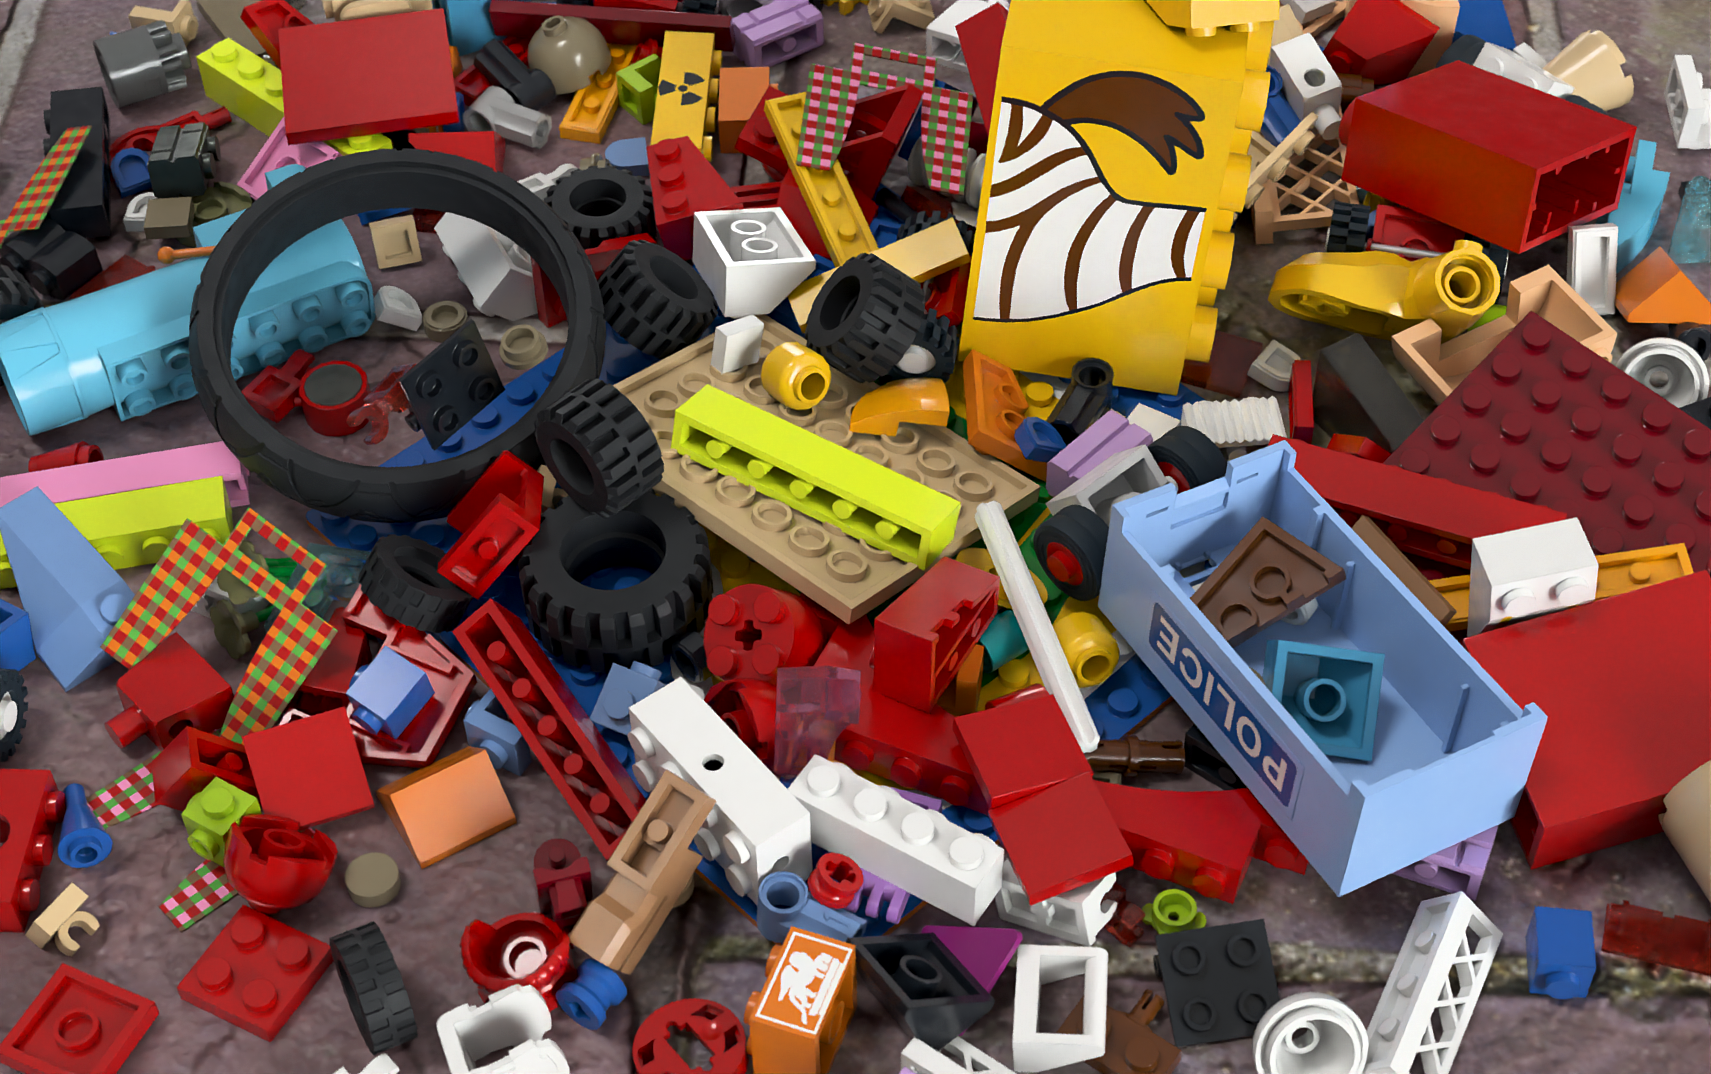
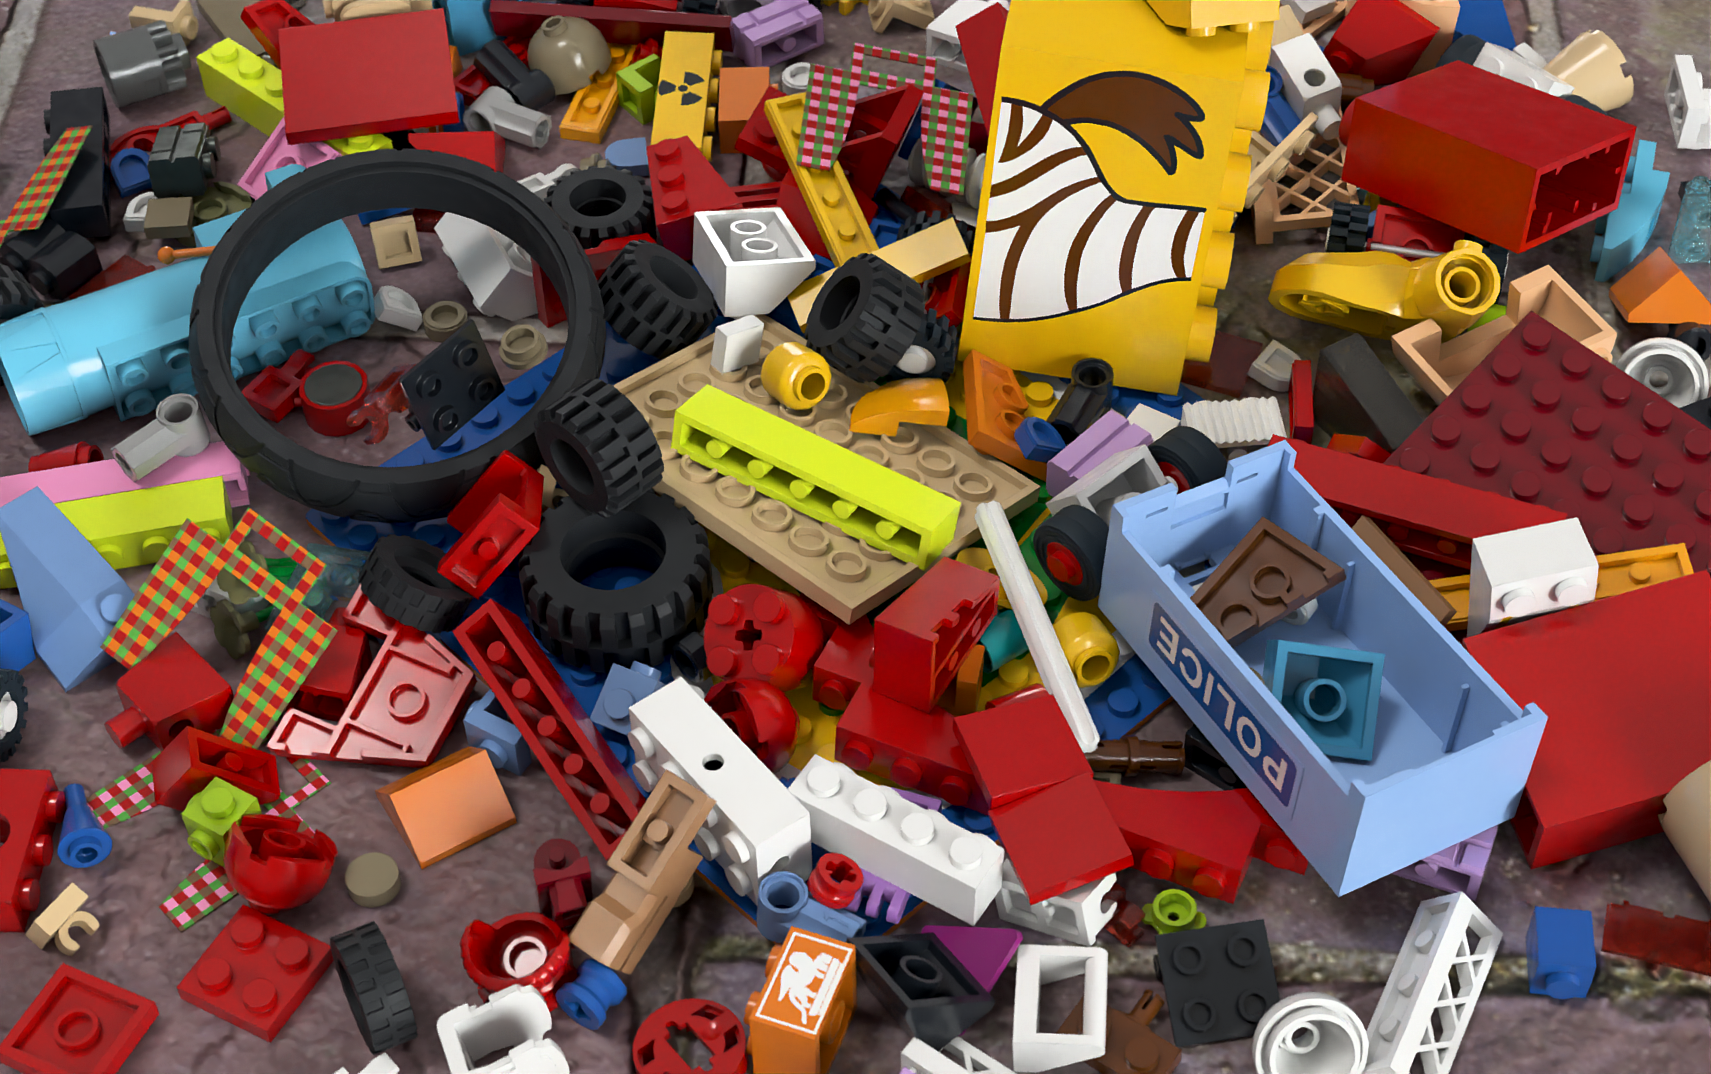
(175, 431): none -> light grey piece
(309, 769): red tile -> none
(388, 693): brick -> none
(795, 78): none -> white tile
(812, 712): clear pink arch -> none
(1593, 264): white tile -> none

